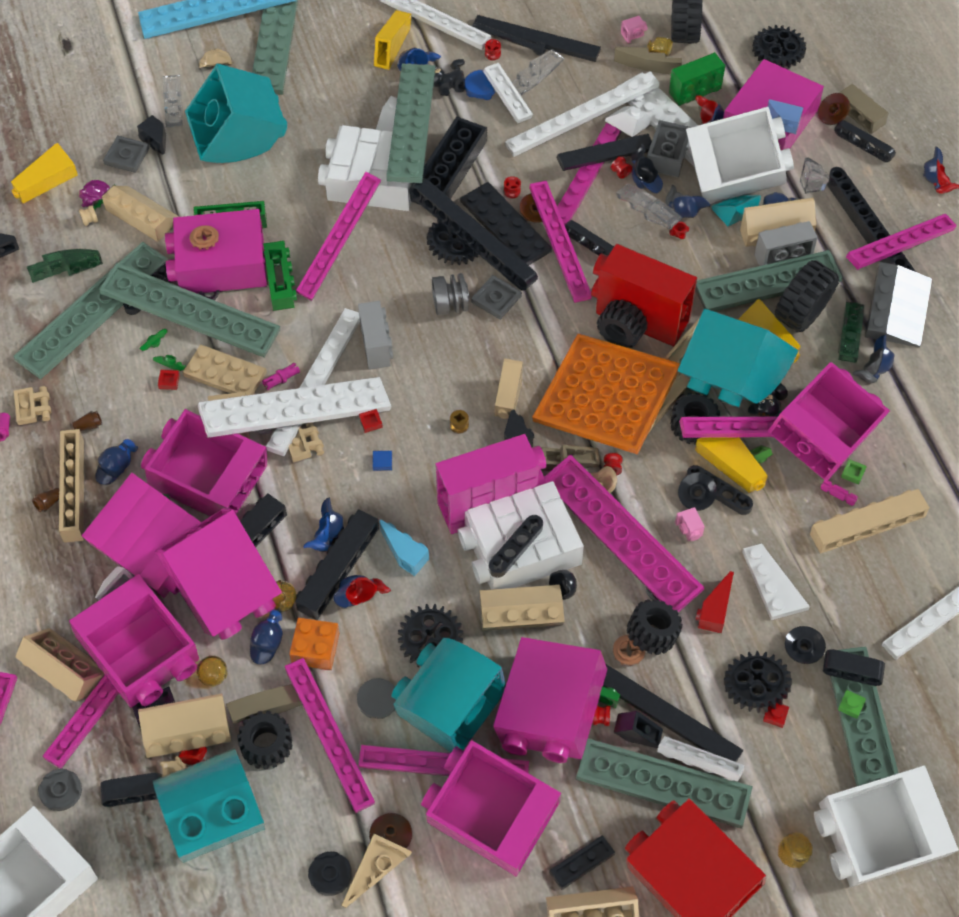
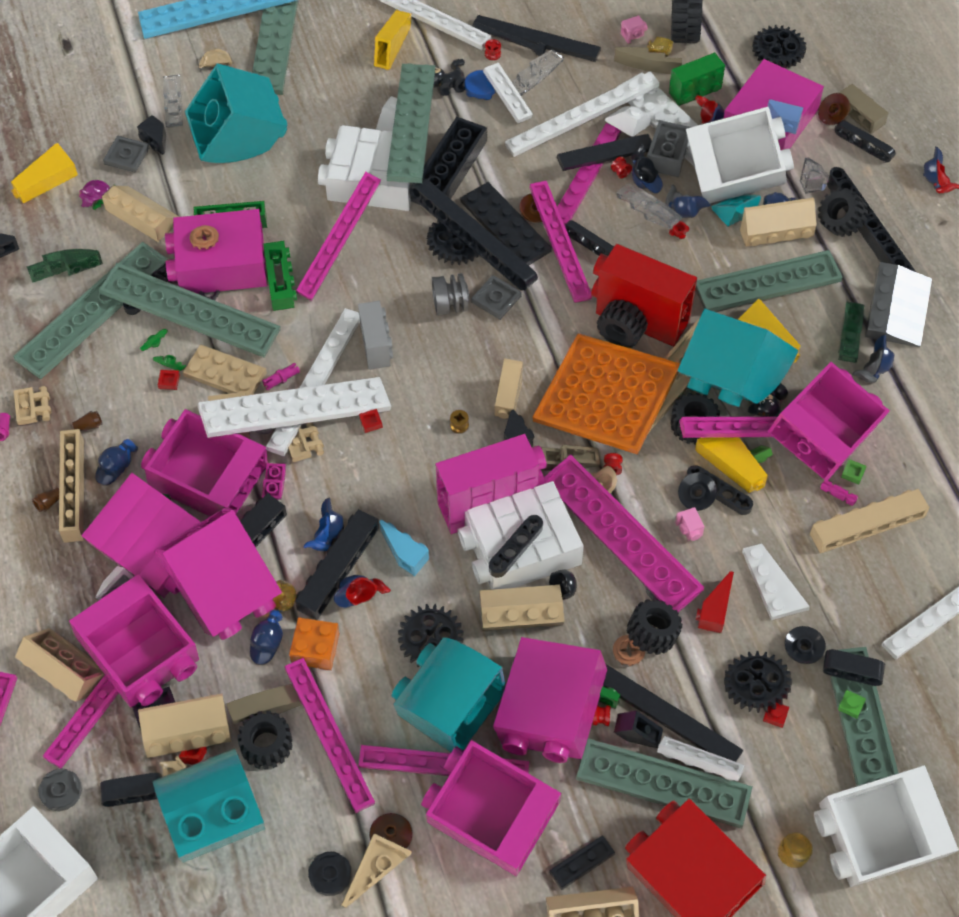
(88, 215): tan wheel -> none
(211, 671): clear yellow hair -> none
(274, 480): none -> dark pink slope
(375, 698): dark grey tile -> none
(382, 460): blue tile -> none
(416, 56): blue hair -> none
(512, 187): red wheel -> none
(785, 243): light grey brick -> none
(806, 296): black tyre -> none
(831, 207): none -> black tyre
(901, 241): dark pink plate -> none

